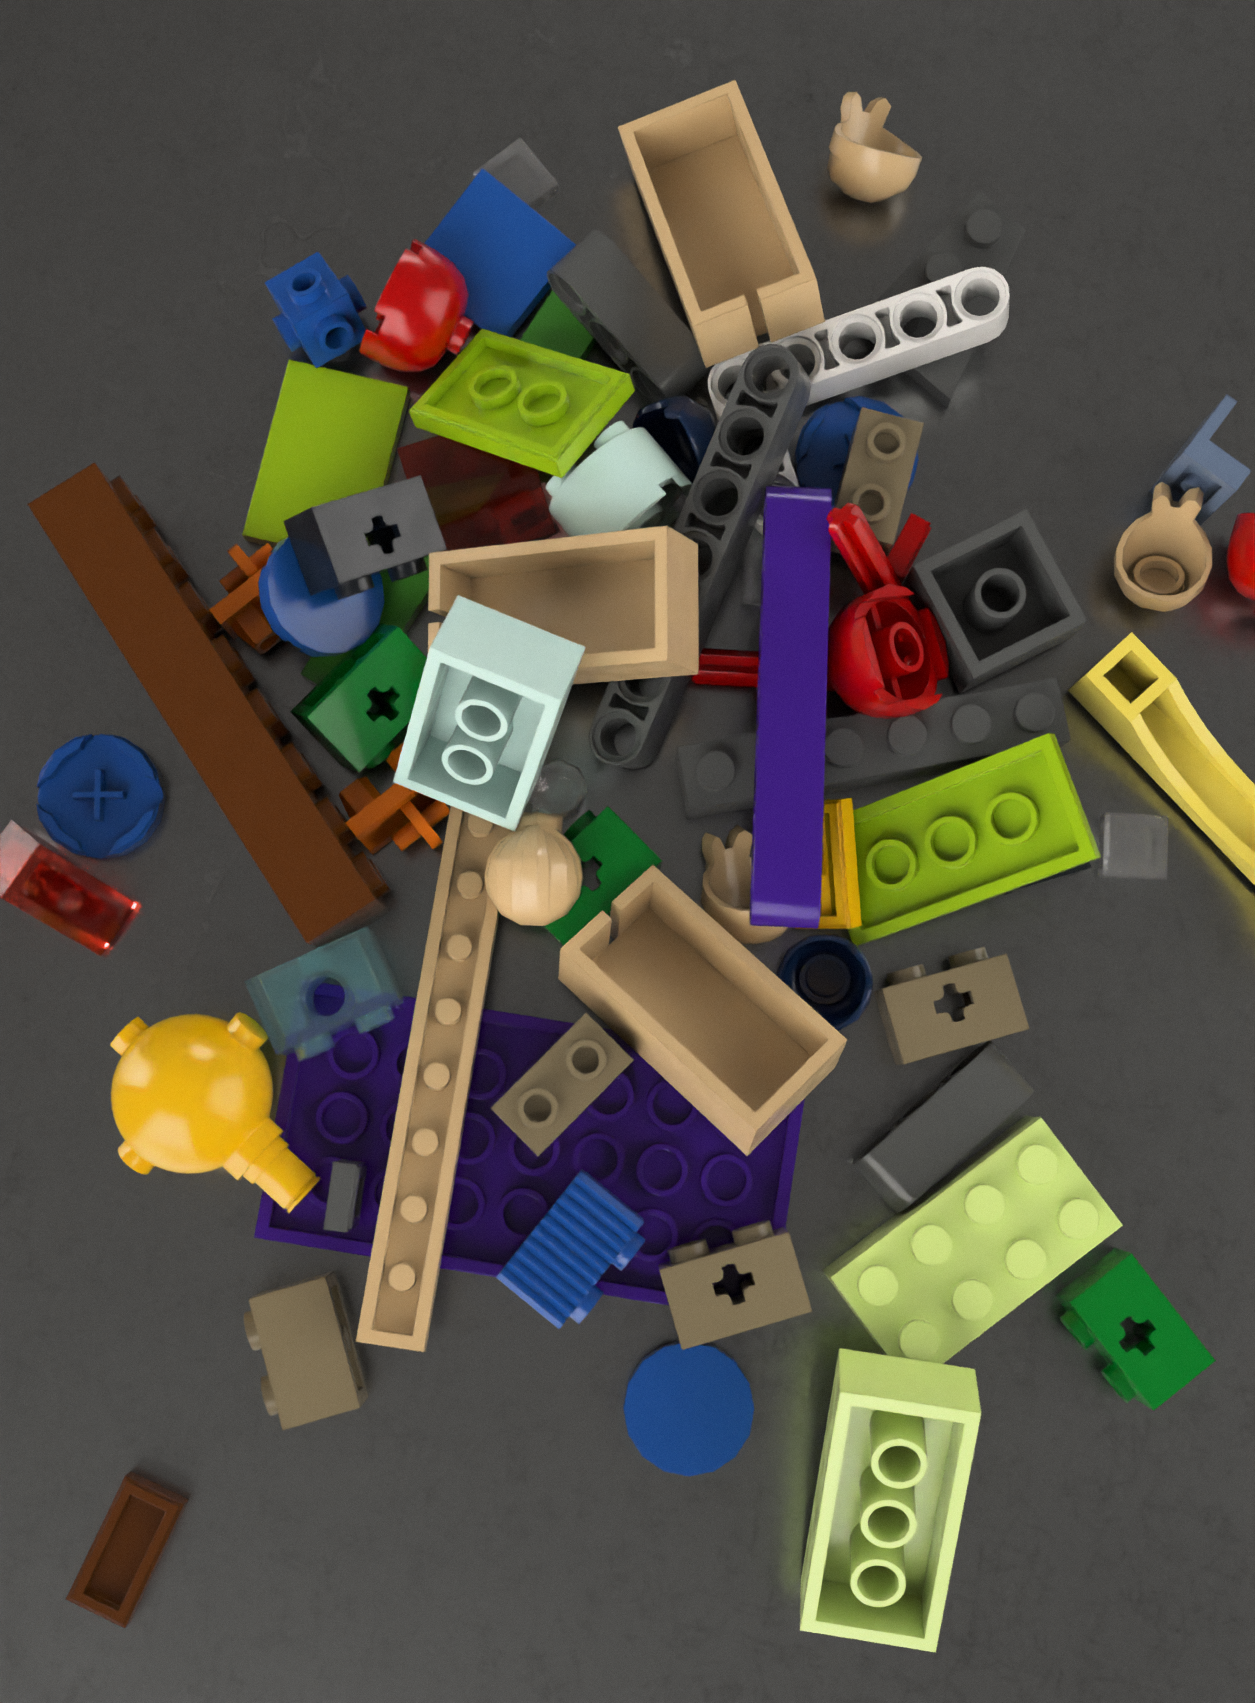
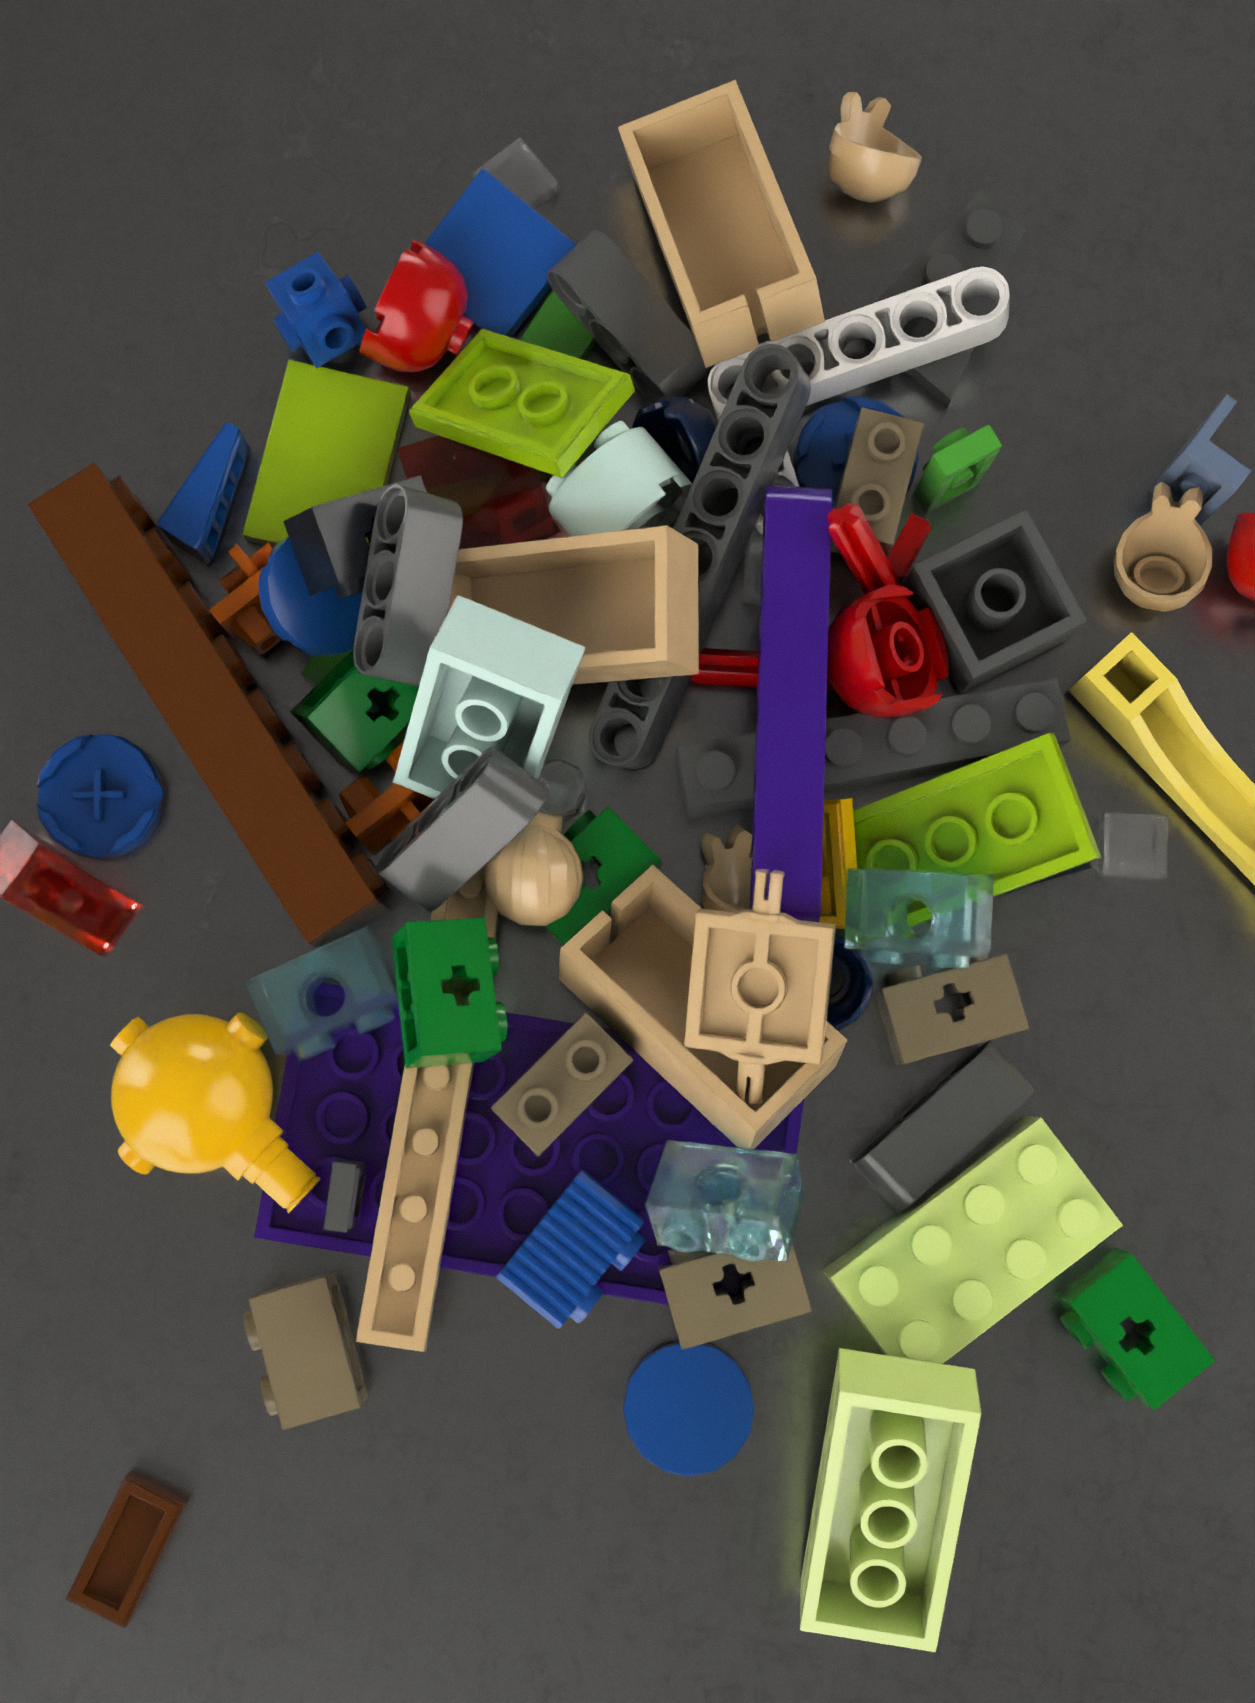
(203, 501): none -> blue slope
(406, 583): none -> dark grey beam
(431, 1022): none -> green brick
(462, 829): none -> beam
(726, 1200): none -> clear light blue brick
(759, 985): none -> tan plate
(956, 466): none -> bright green plate
(958, 908): none -> clear light blue brick

